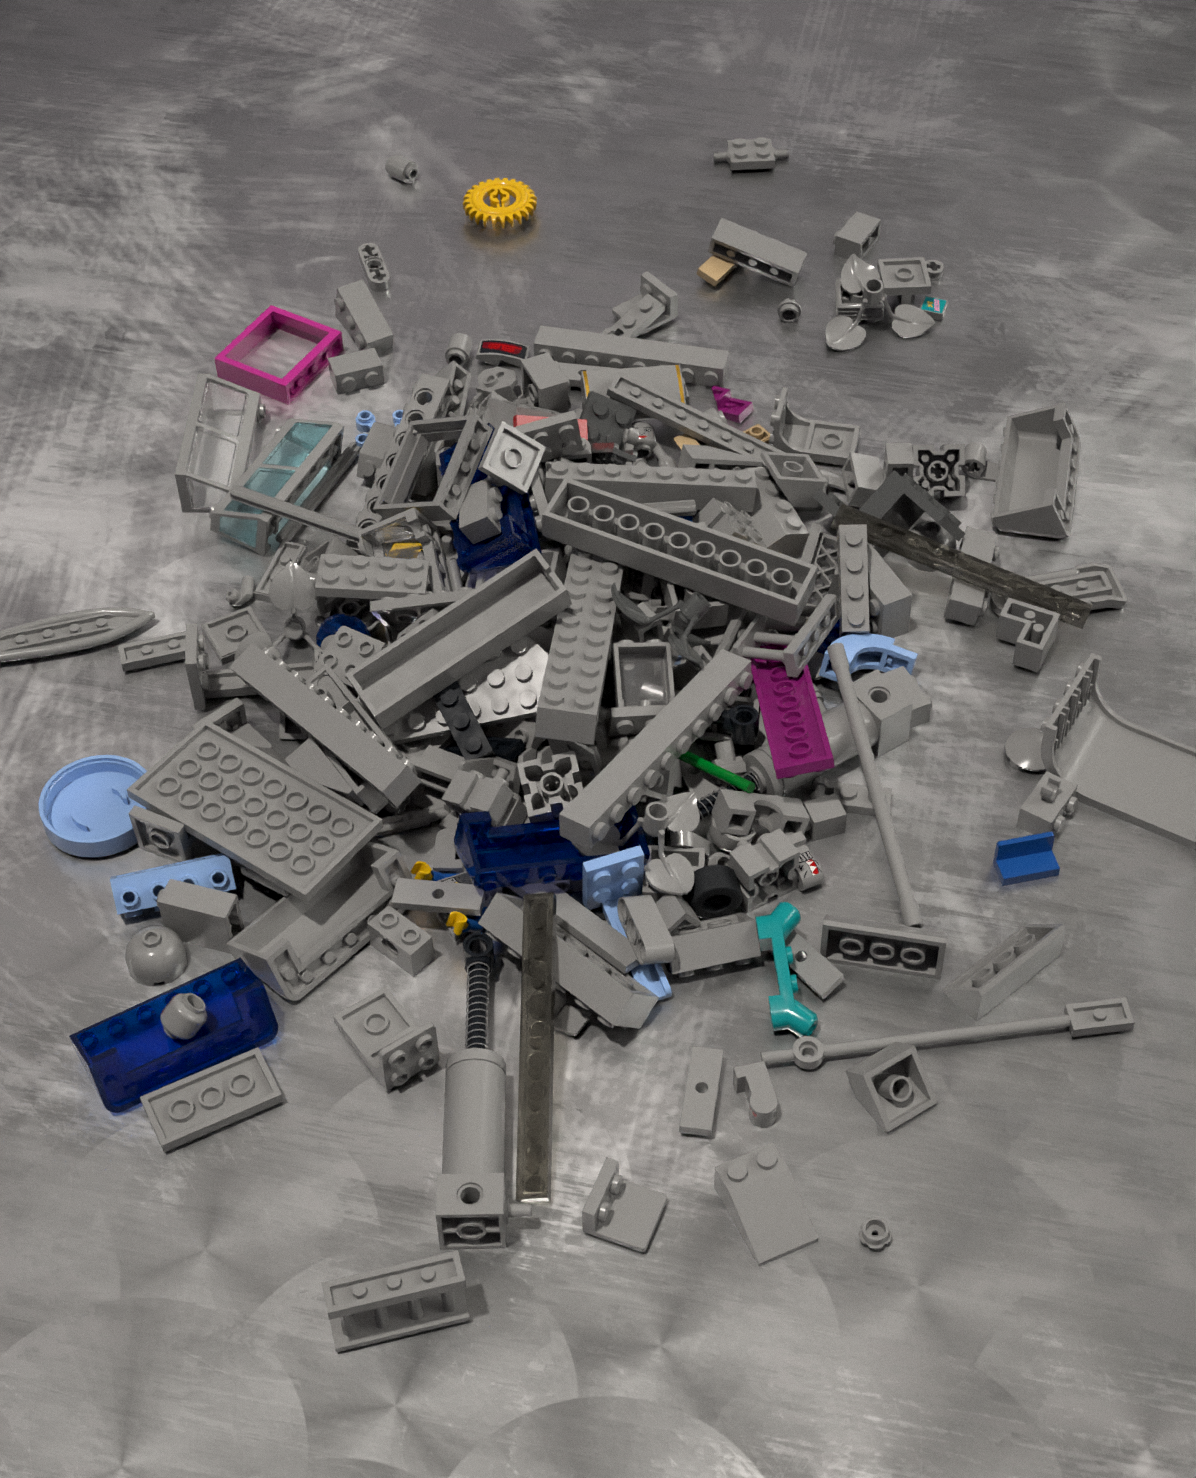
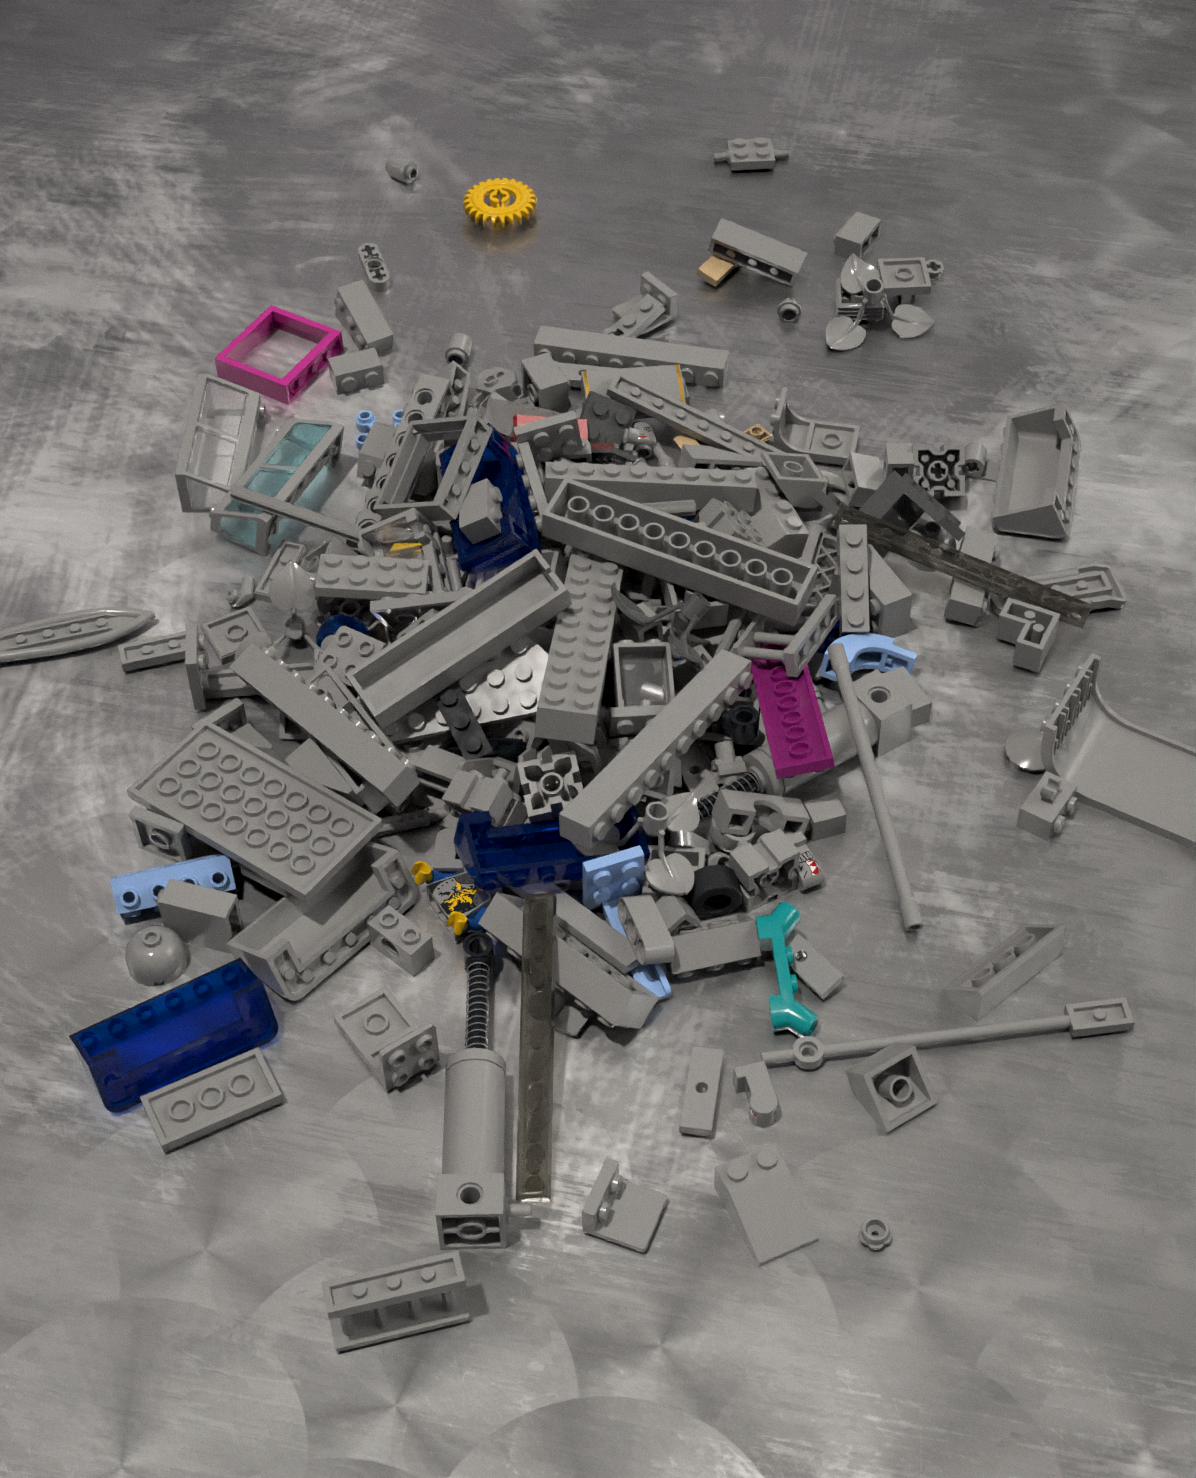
(89, 806): light blue piece -> none
(183, 1016): light grey head -> none
(321, 489): light grey axle -> none
(438, 896): light grey tile -> none
(495, 350): slope -> none
(511, 458): light grey bracket -> none
(717, 772): green bar -> none
(732, 408): magenta slope -> none
(853, 797): light grey plate -> none
(883, 946): light grey slope -> none
(934, 307): tile -> none
(1025, 859): blue panel -> none

